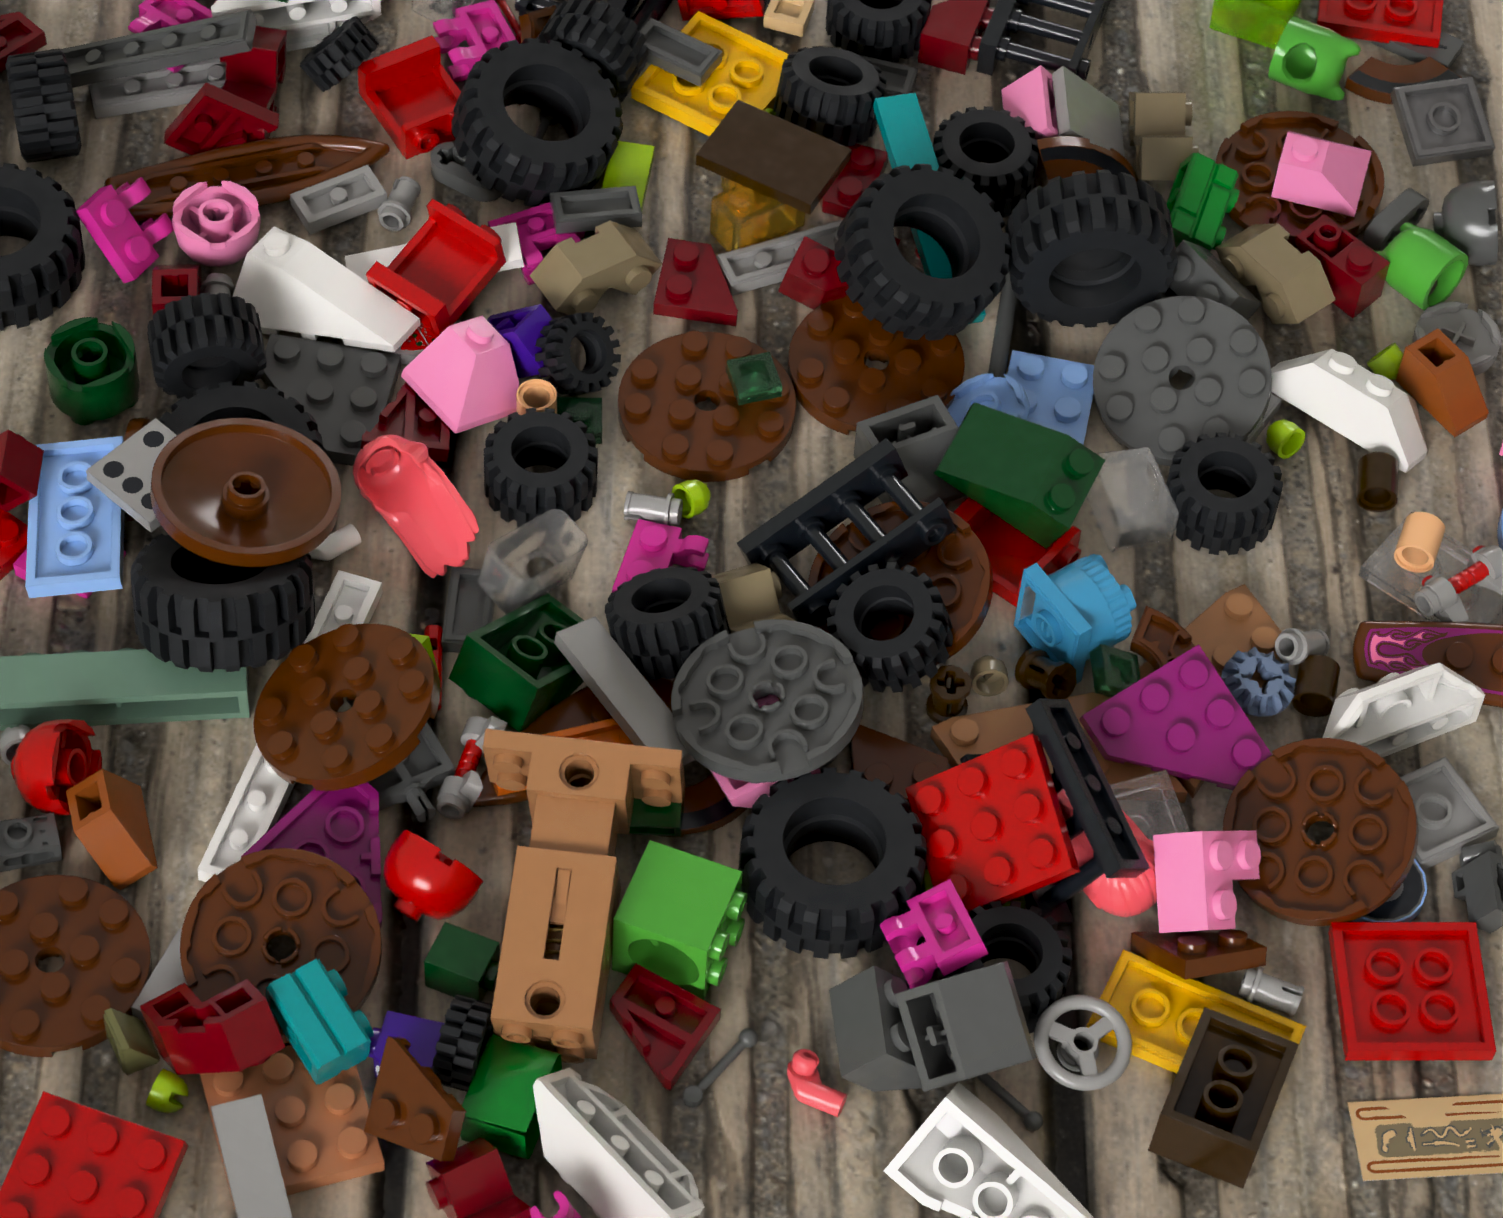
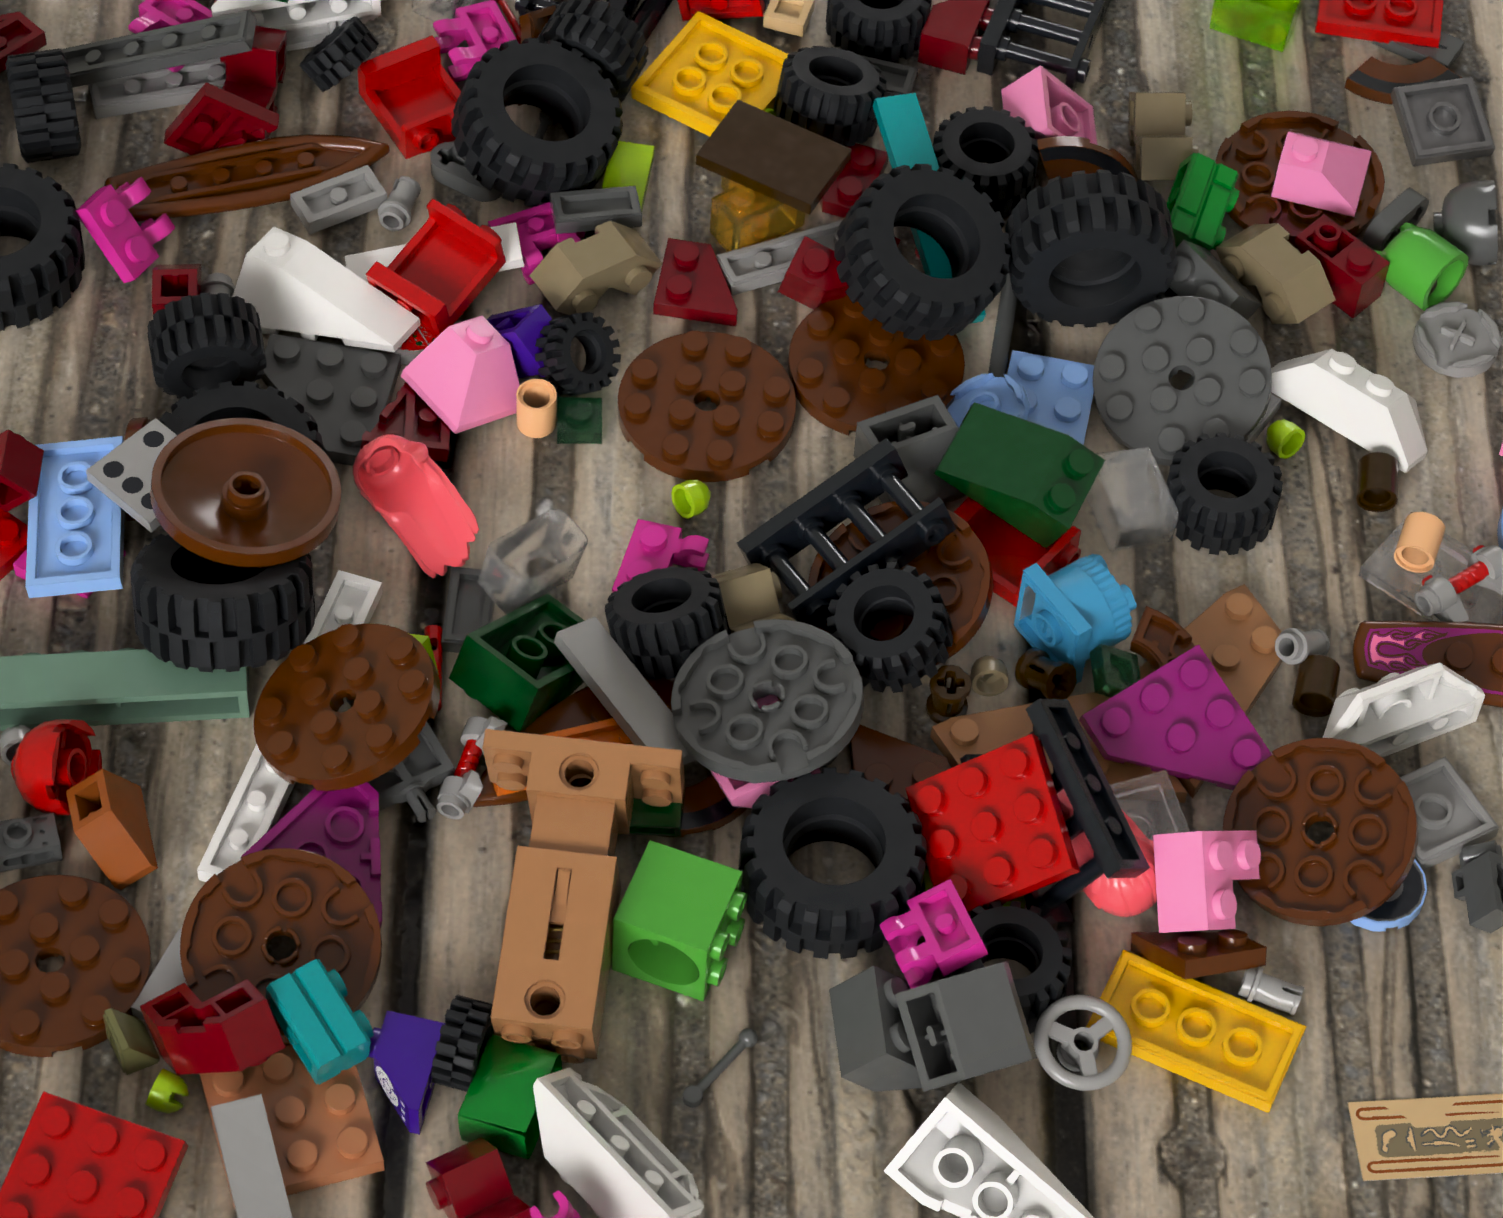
(92, 370): dark green brick -> none
(216, 223): bright pink cylinder -> none
(337, 543): white arm -> none
(413, 1106): reddish brown wing -> none
(427, 879): red cylinder -> none
(462, 963): dark green brick -> none
(533, 441): black tyre -> none
(653, 508): light grey pin -> none
(662, 1022): dark red wing -> none
(680, 53): dark grey tile -> none
(754, 378): clear green plate -> none
(808, 1085): coral arm -> none
(1031, 1119): dark grey hinge -> none
(1086, 111): light grey tile -> none
(1223, 1097): dark brown slope -> none
(1247, 693): sand blue gear -> none
(1311, 59): bright green piece -> none
(1387, 361): lime hinge -> none
(1411, 991): red plate -> none
(1442, 382): dark orange slope -> none

